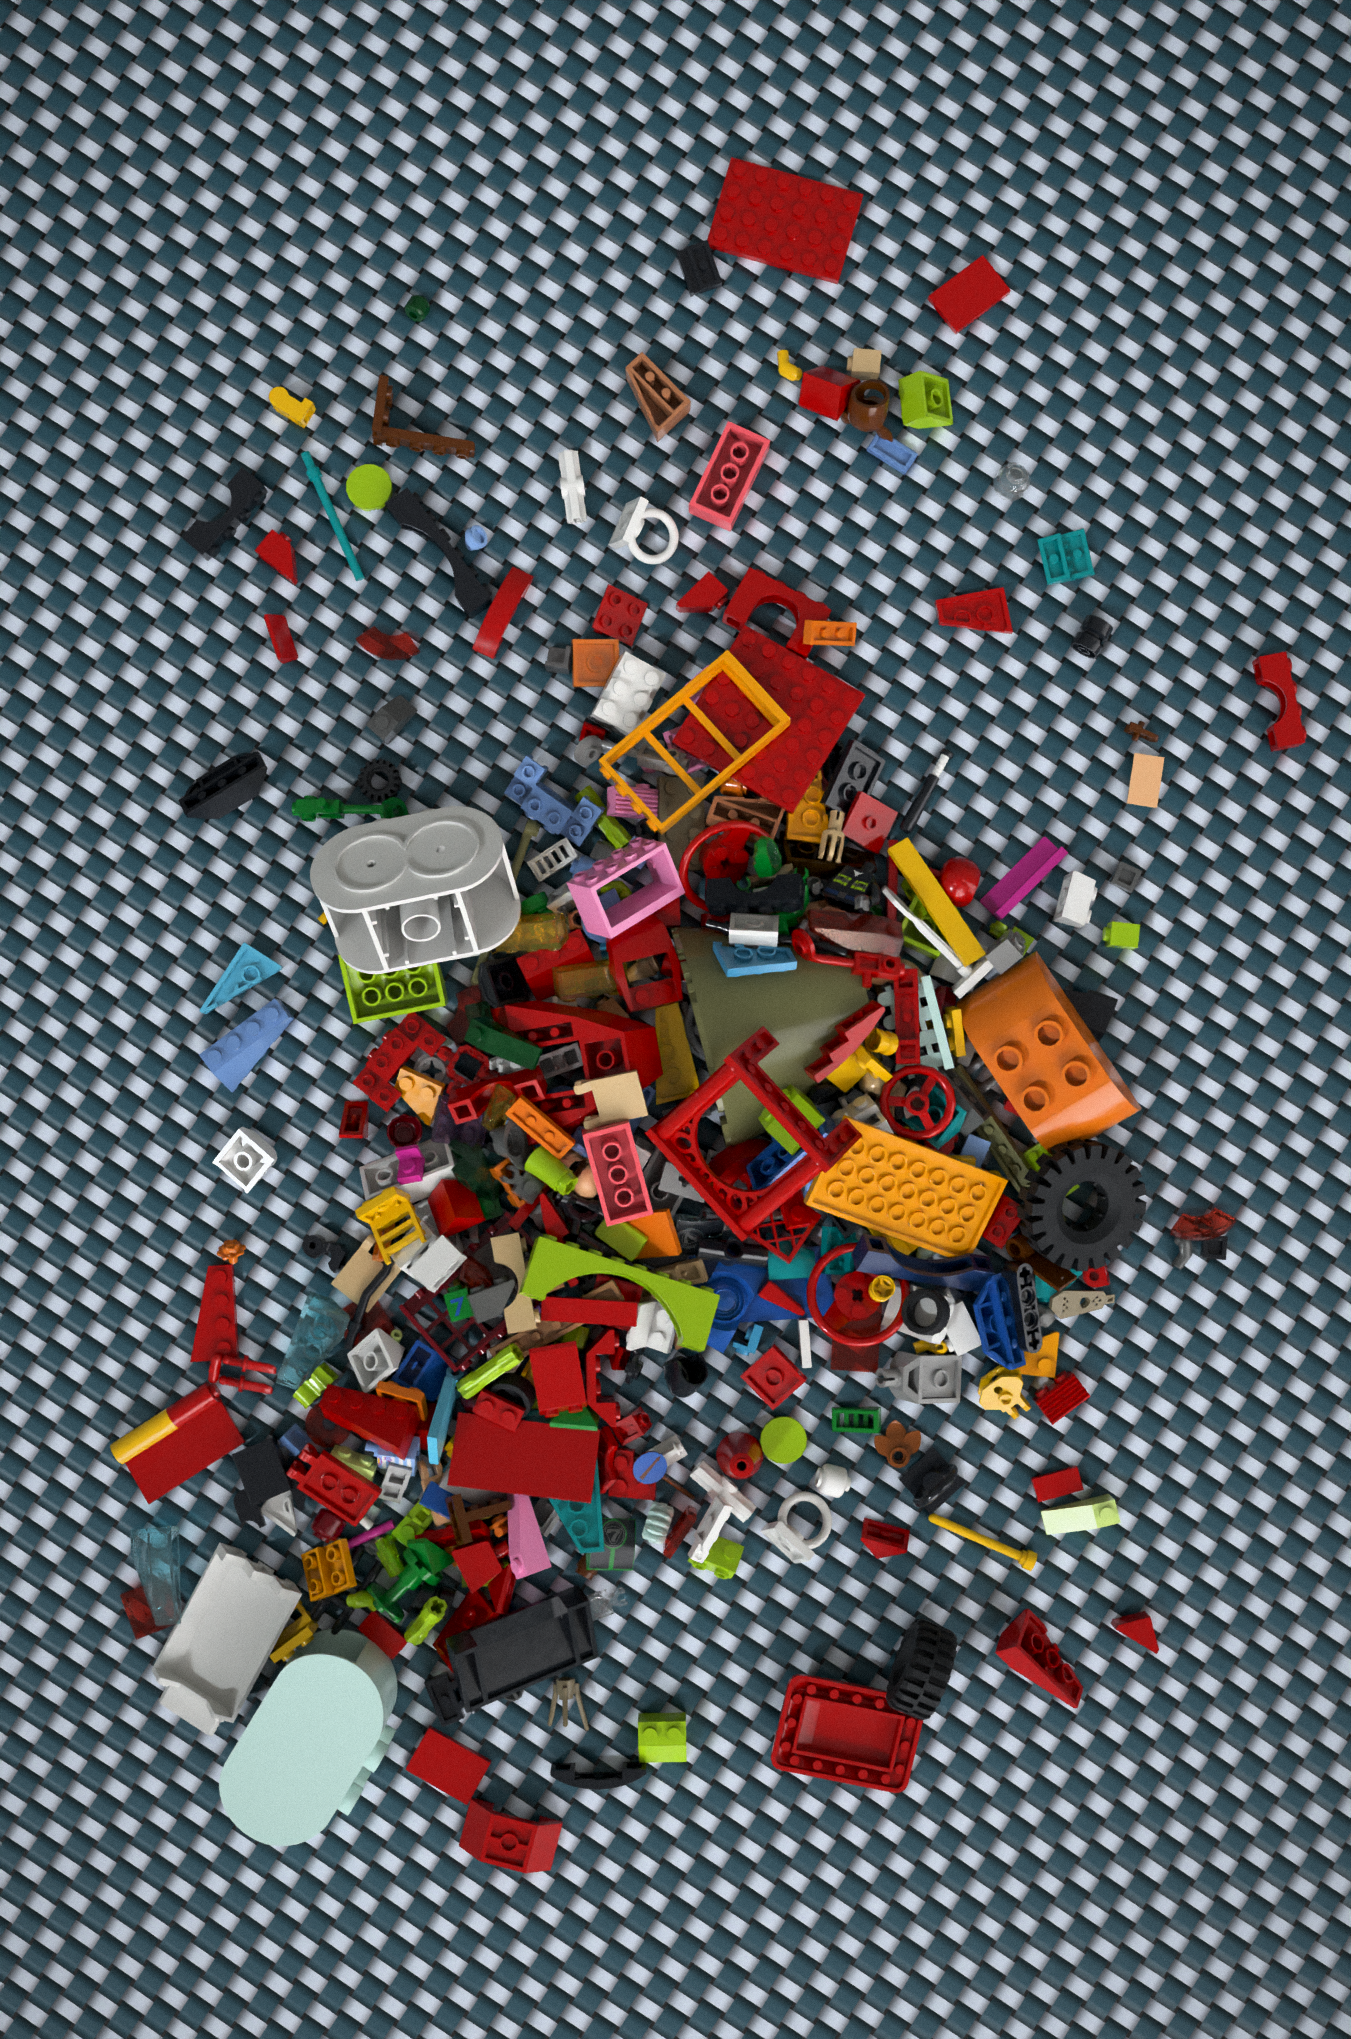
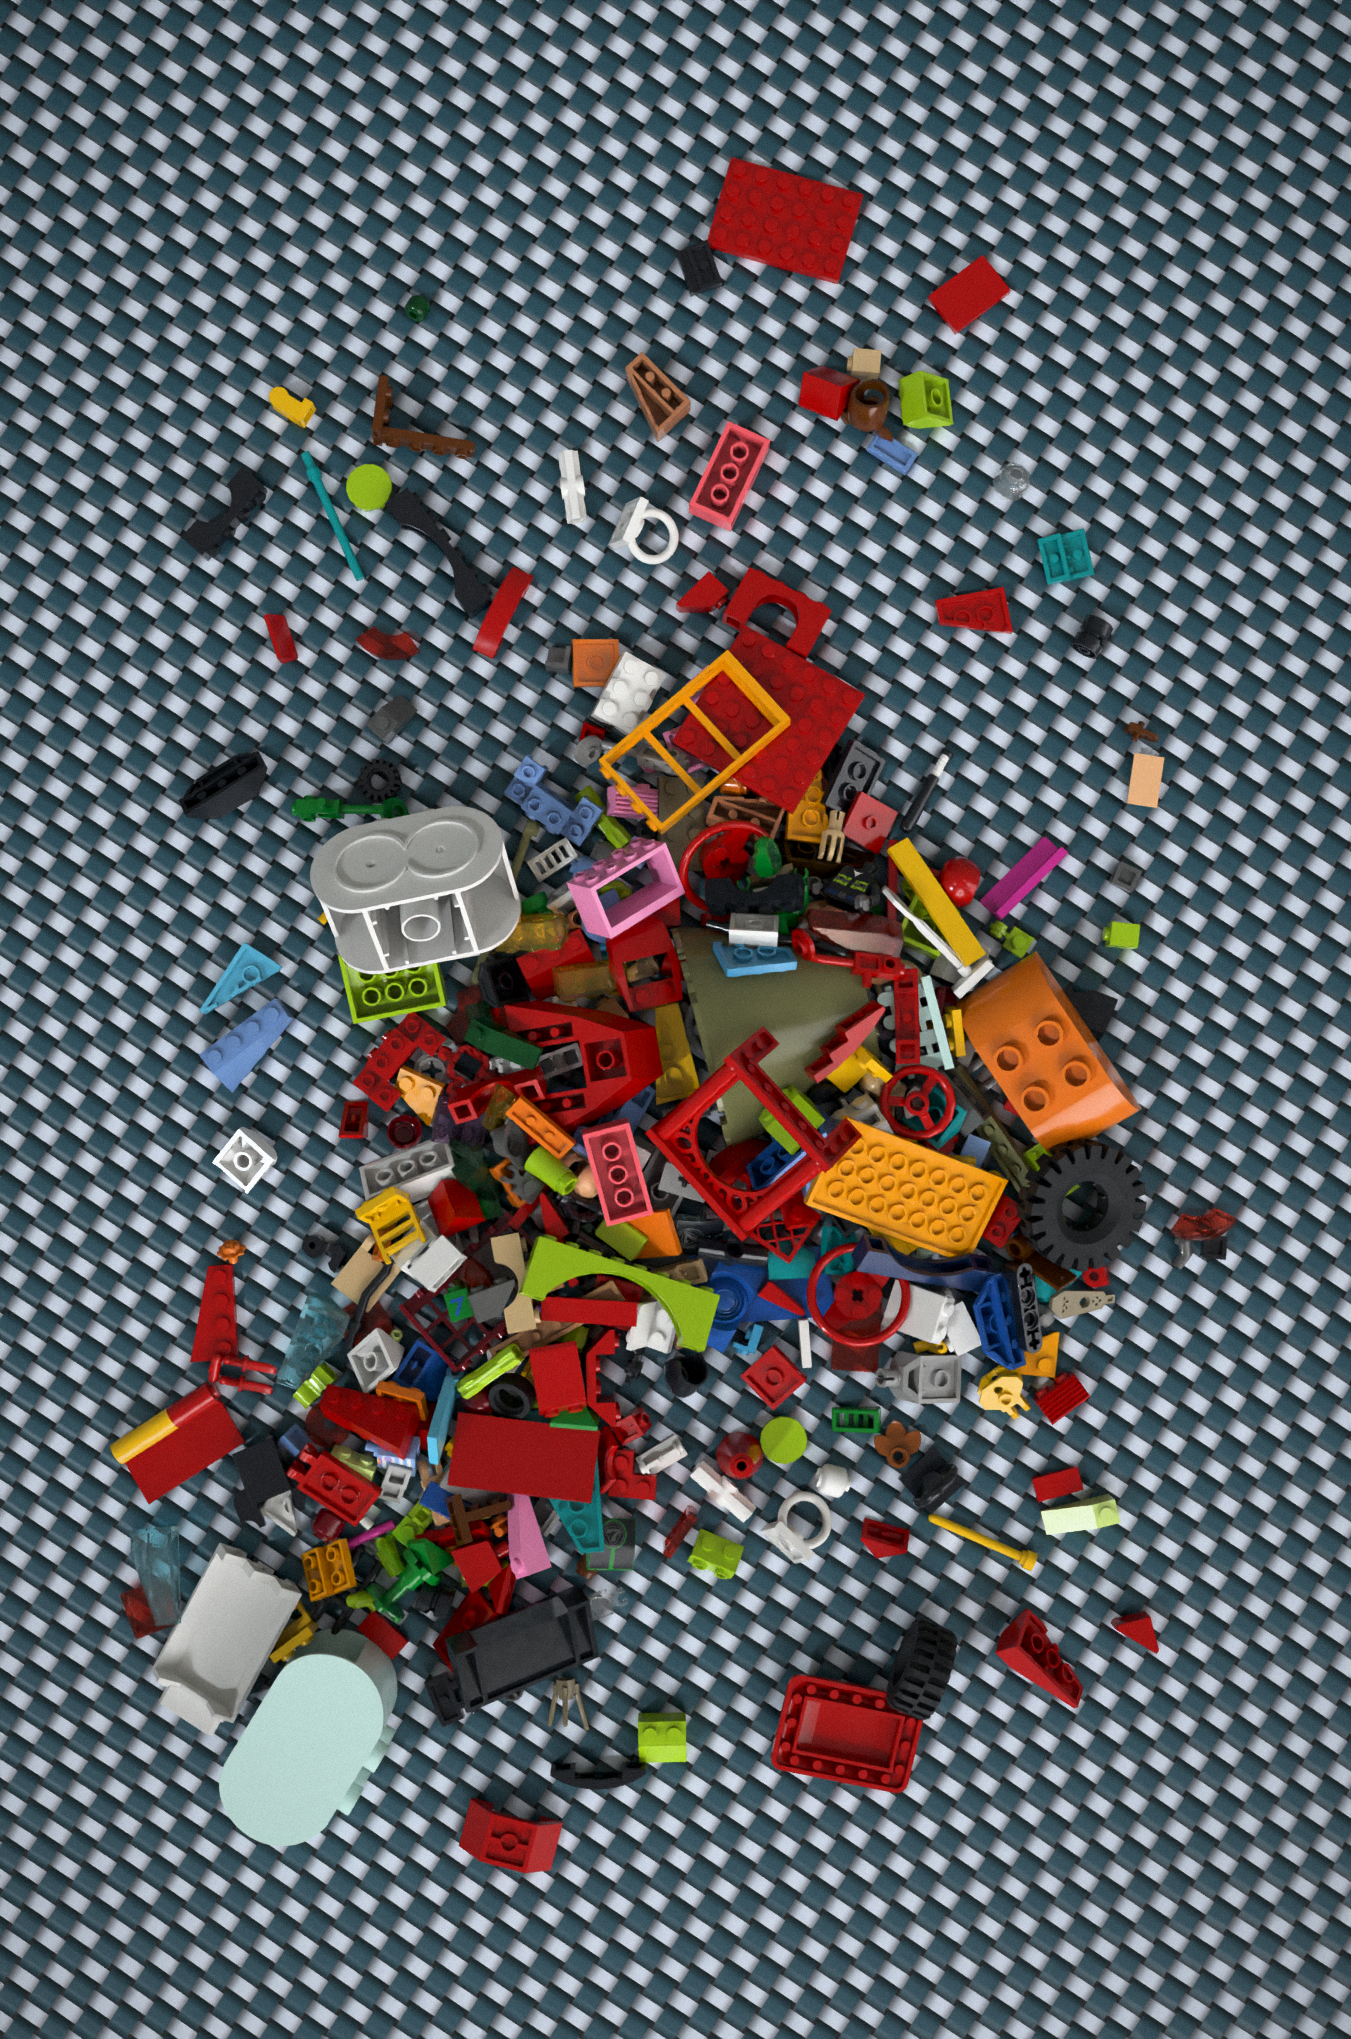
(279, 554): red slope -> none
(410, 1164): dark pink bracket -> none
(430, 1615): lime axle -> none
(448, 1765): red tile -> none
(475, 538): light blue tile -> none
(499, 1410): red plate -> none
(616, 1097): tan flag -> none
(619, 615): red hinge -> none
(620, 1358): red slope -> none
(651, 1467): blue piece -> none
(658, 1523): light aqua gear -> none
(709, 1528): white hinge -> none
(787, 369): yellow arm -> none
(829, 633): orange plate -> none
(882, 1042): yellow wheel -> none
(884, 1285): yellow wheel -> none
(908, 1312): black tyre -> none
(1006, 950): light grey brick -> none
(1075, 899): white slope -> none
(1275, 674): red arch -> none

